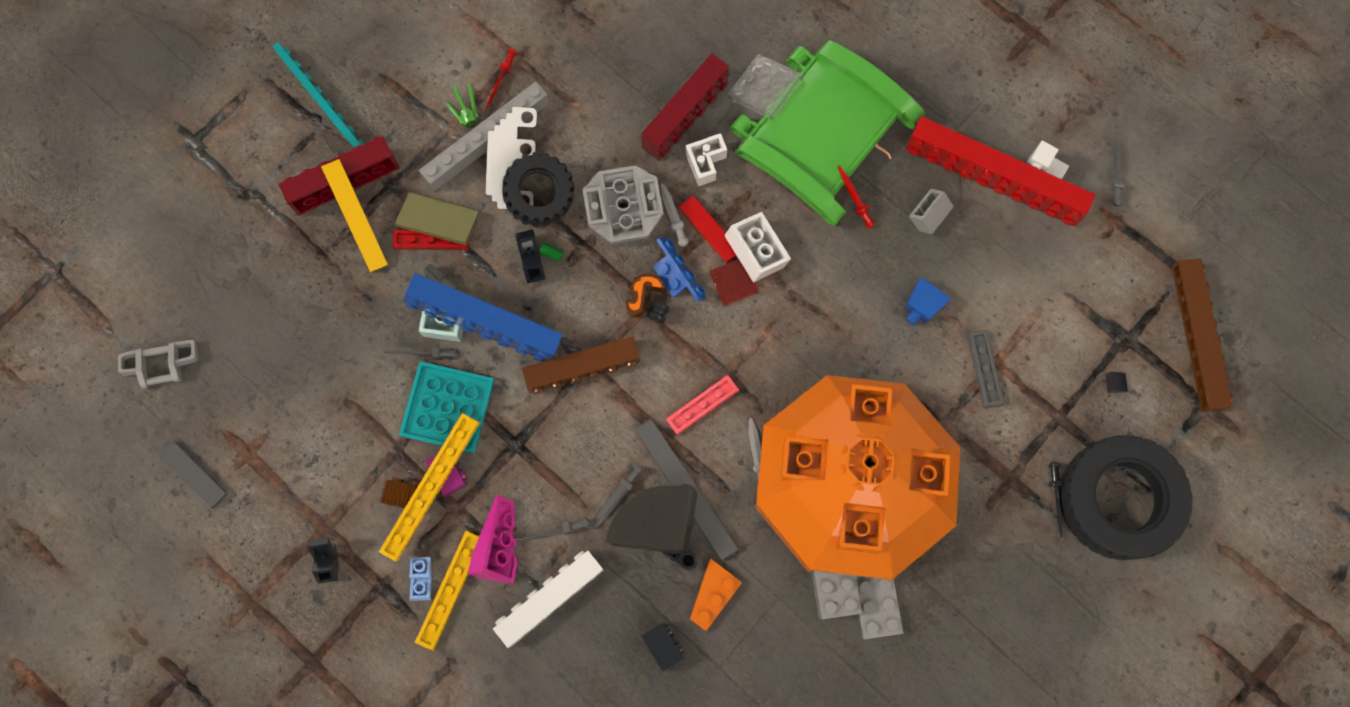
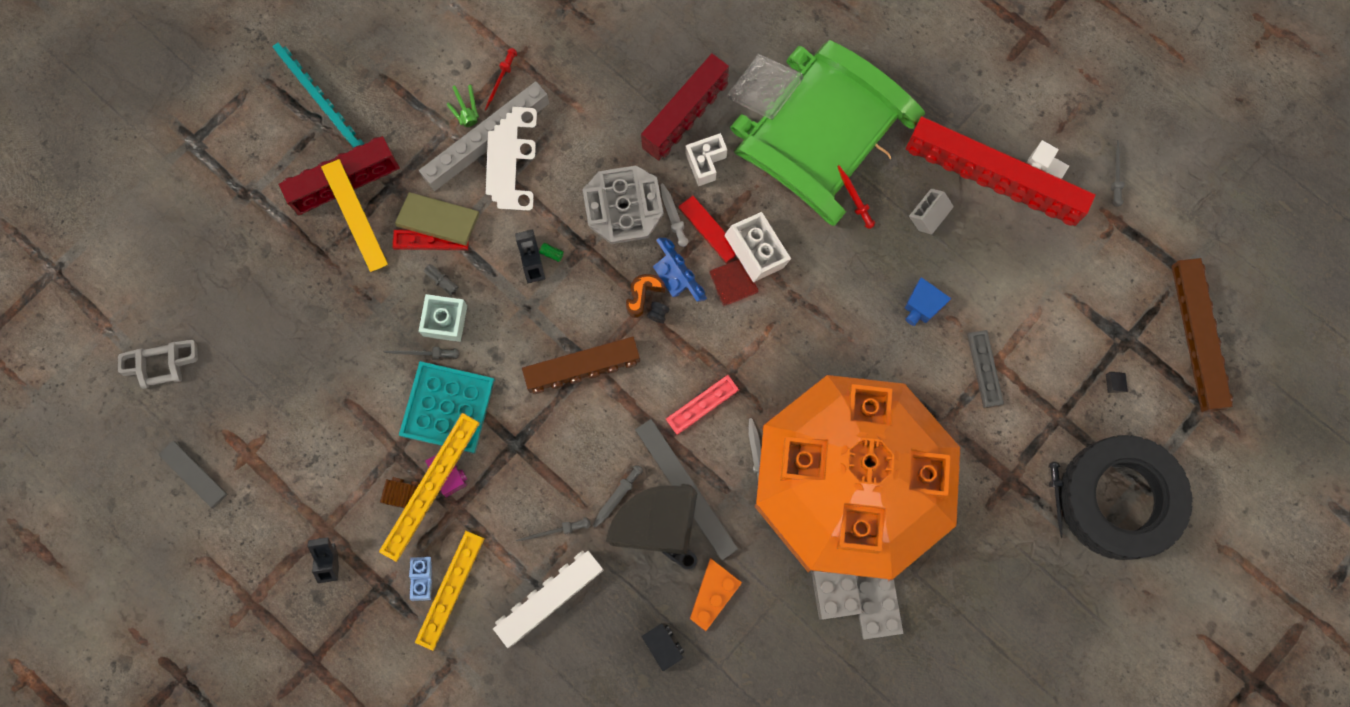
(482, 318): blue brick -> none
(494, 551): dark pink wedge -> none
(544, 165): black tyre -> none

